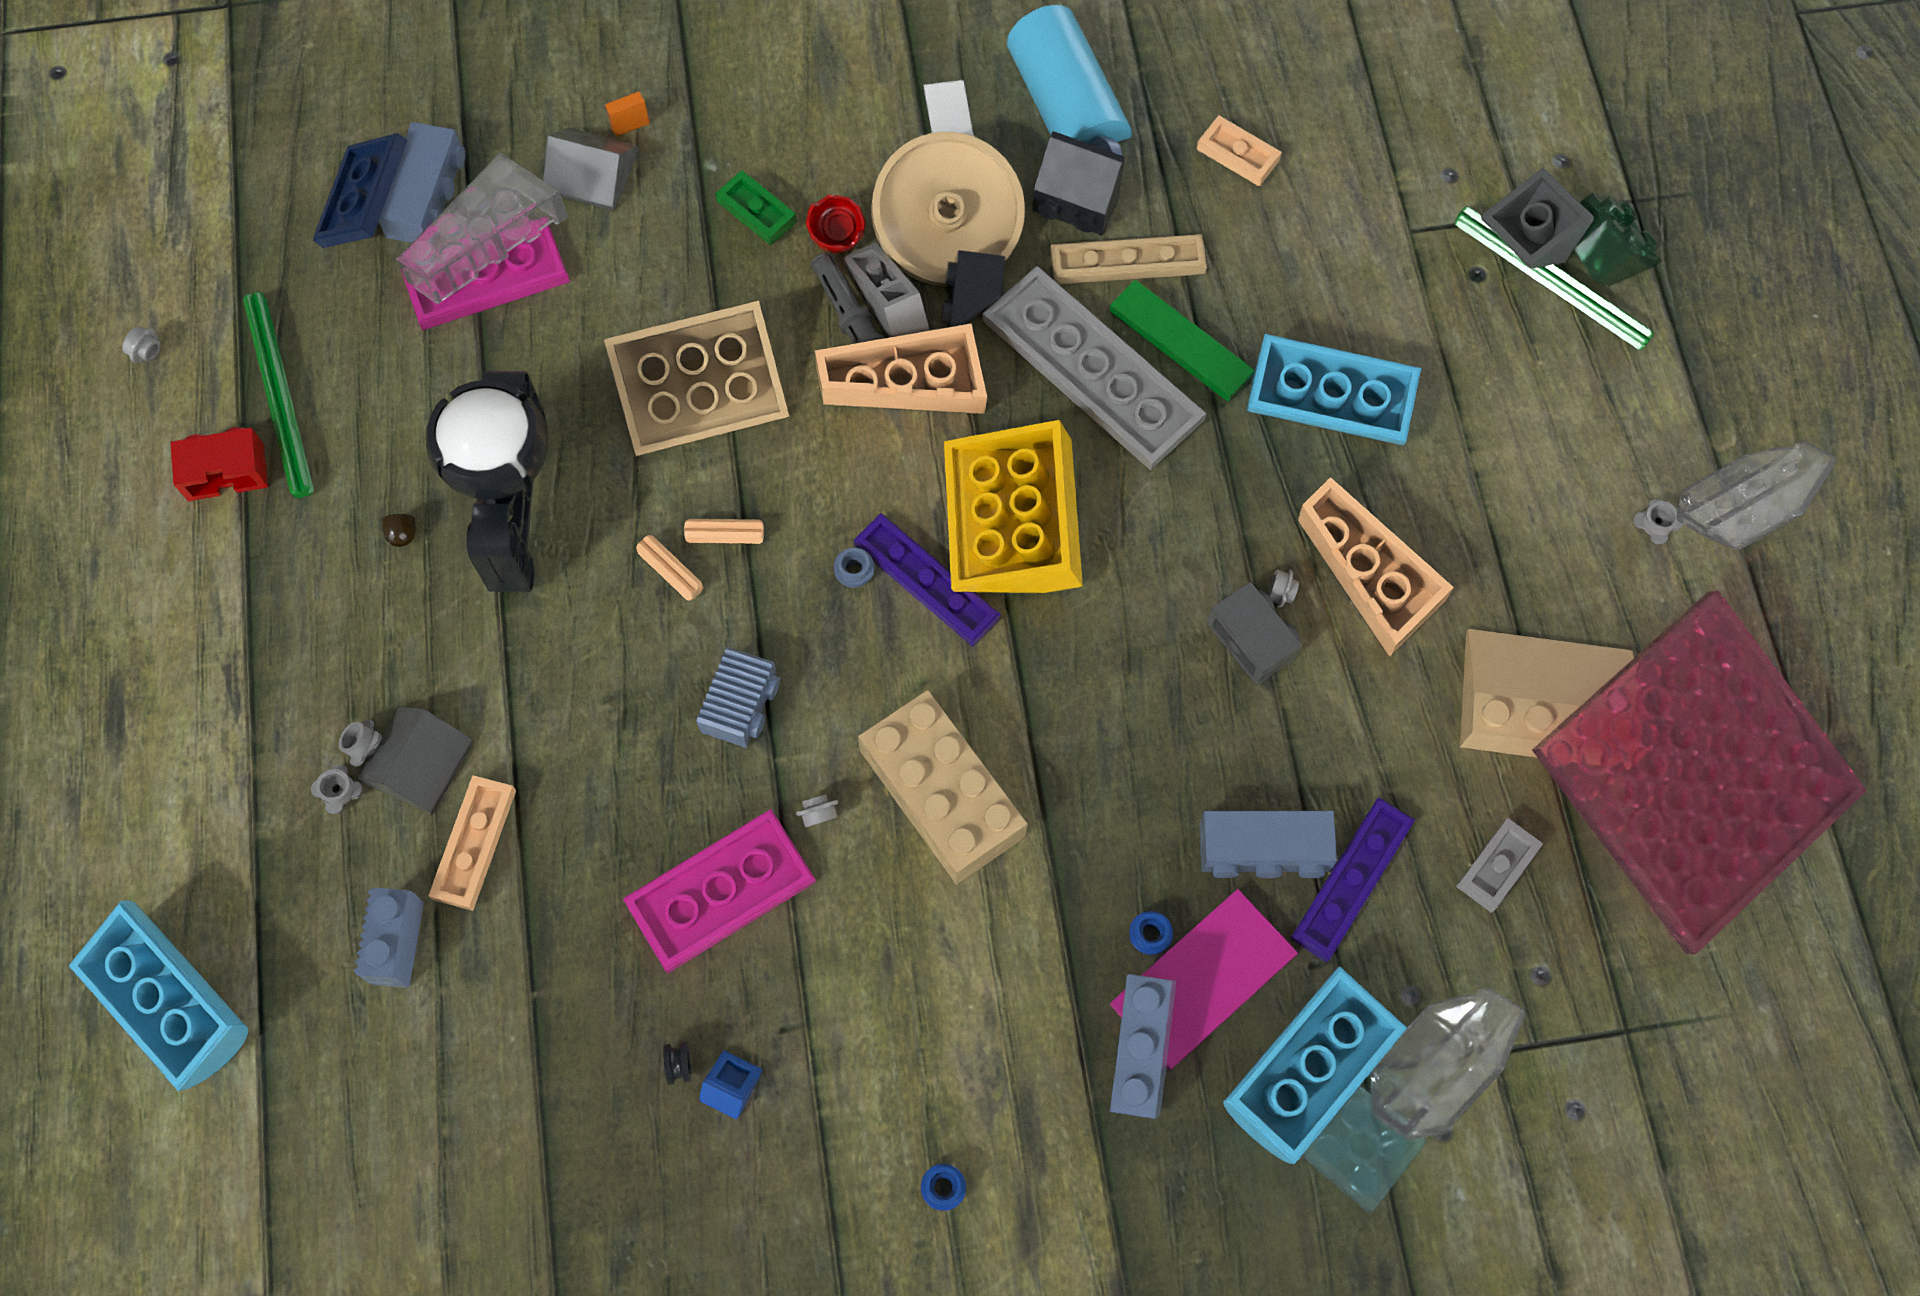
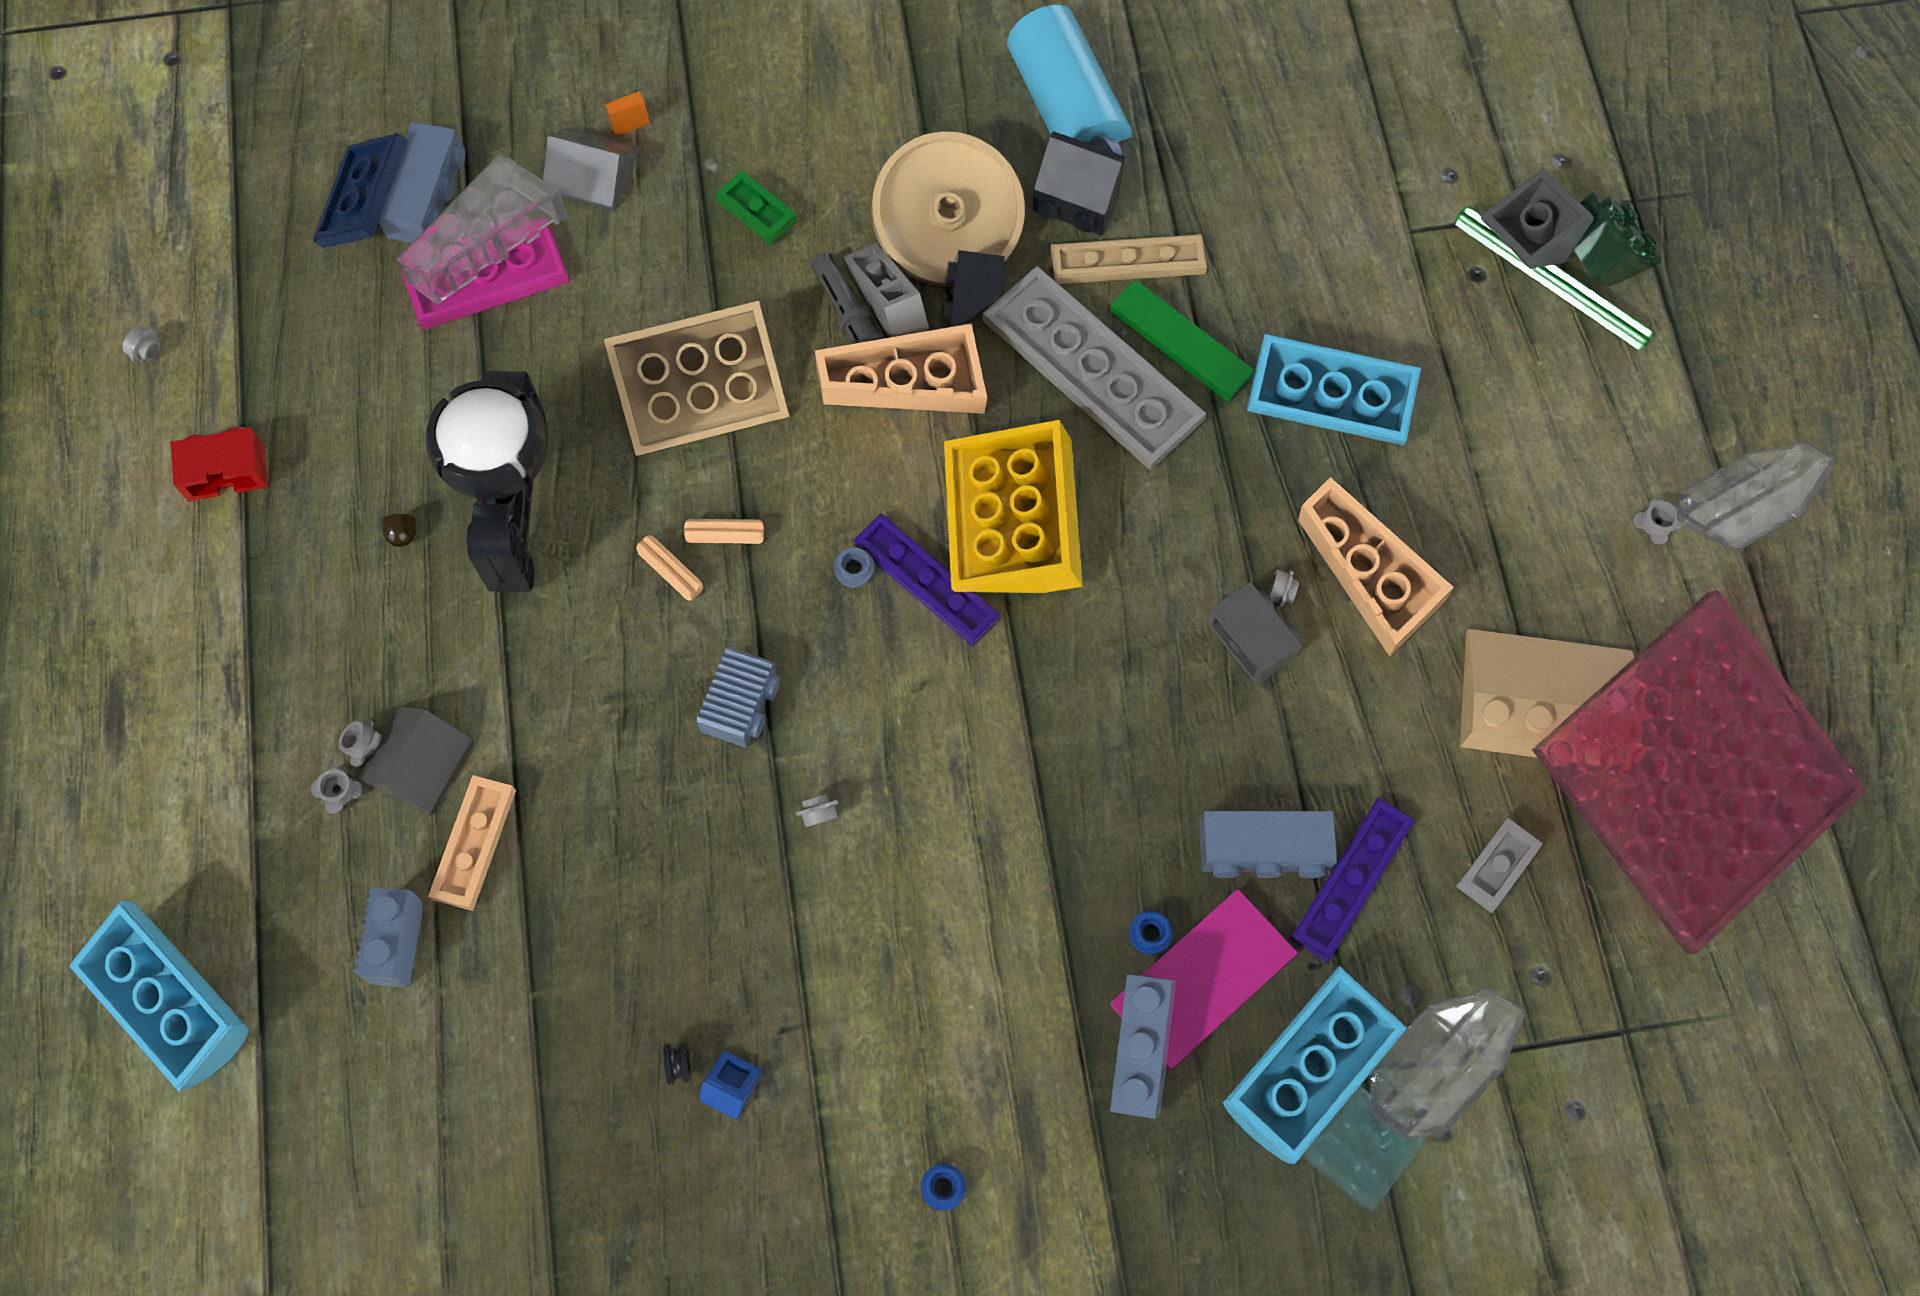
(278, 395): green axle -> none
(719, 890): dark pink tile -> none
(835, 223): red hair -> none
(942, 787): tan brick -> none
(948, 107): white sticker -> none
(1239, 150): light nougat plate -> none

